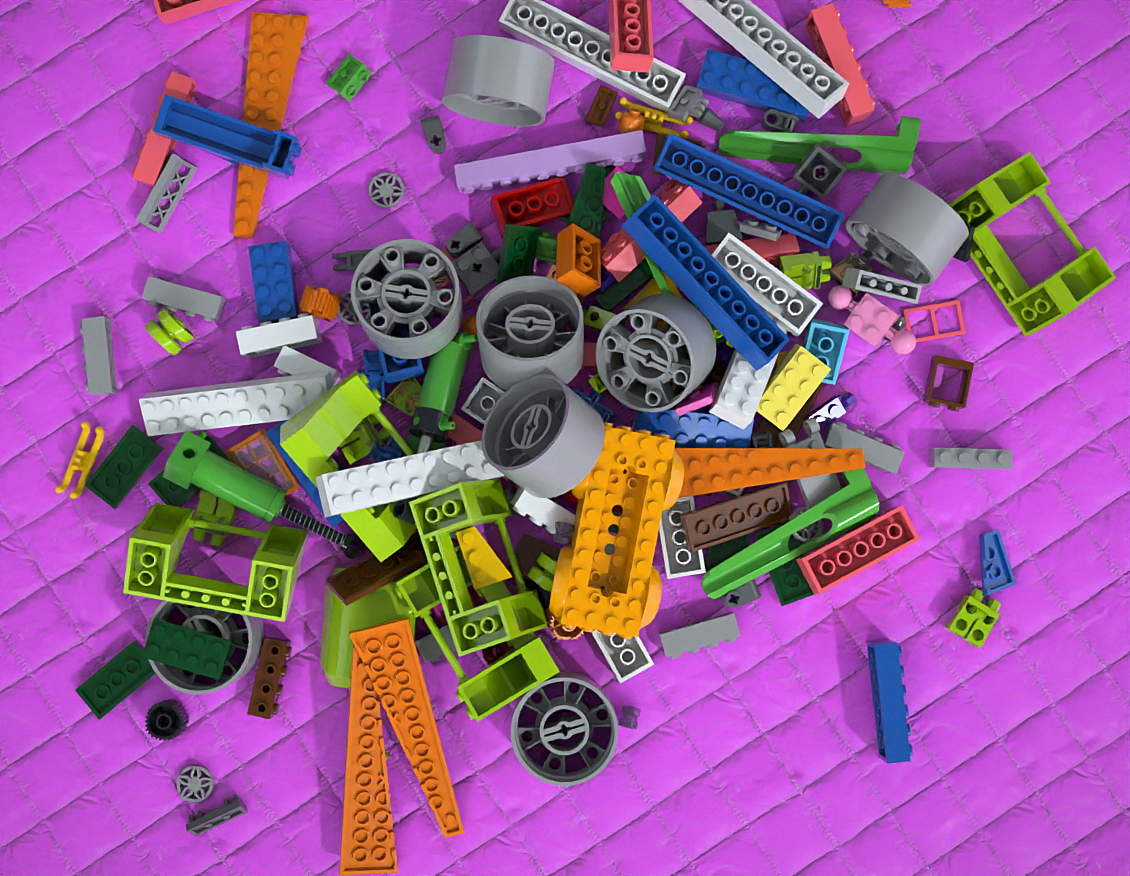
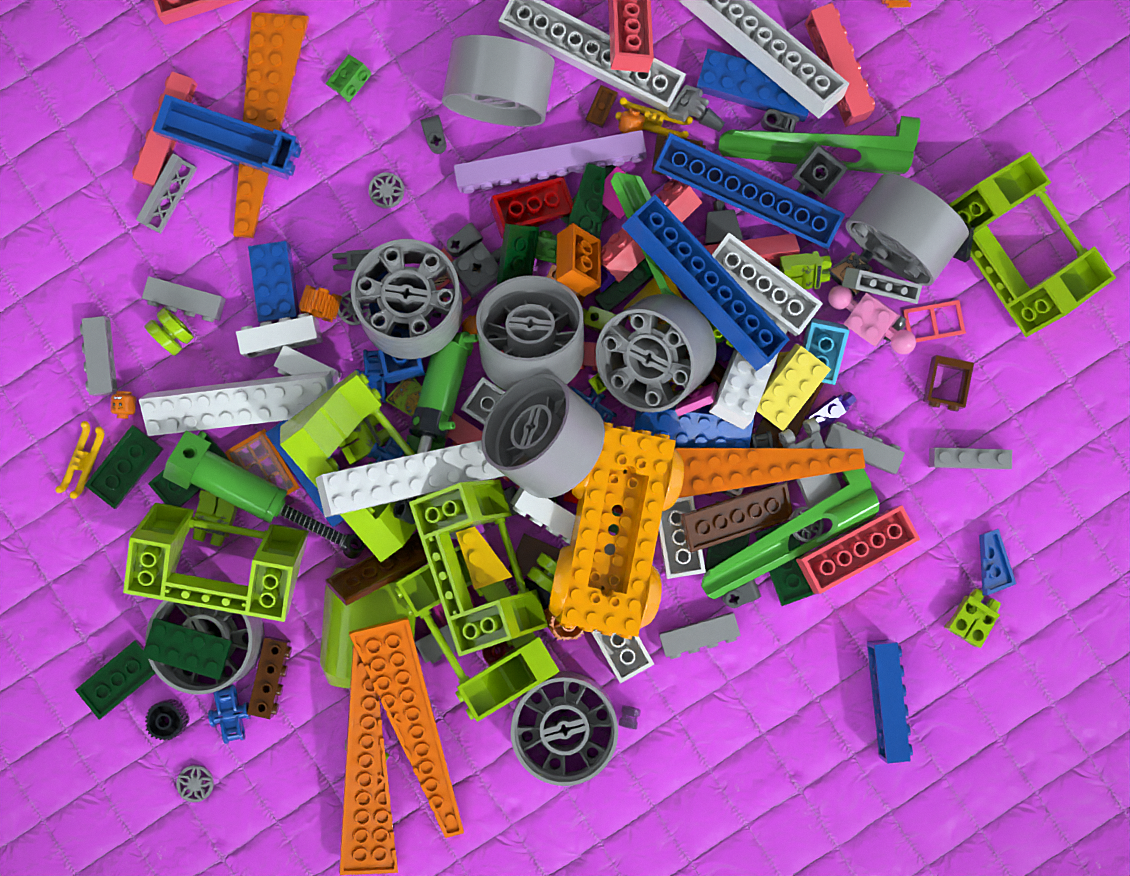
(123, 404): none -> orange head
(216, 816): dark grey plate -> none
(230, 721): none -> blue axle
(564, 528): clear purple wheel -> none
(764, 230): light grey hinge -> none

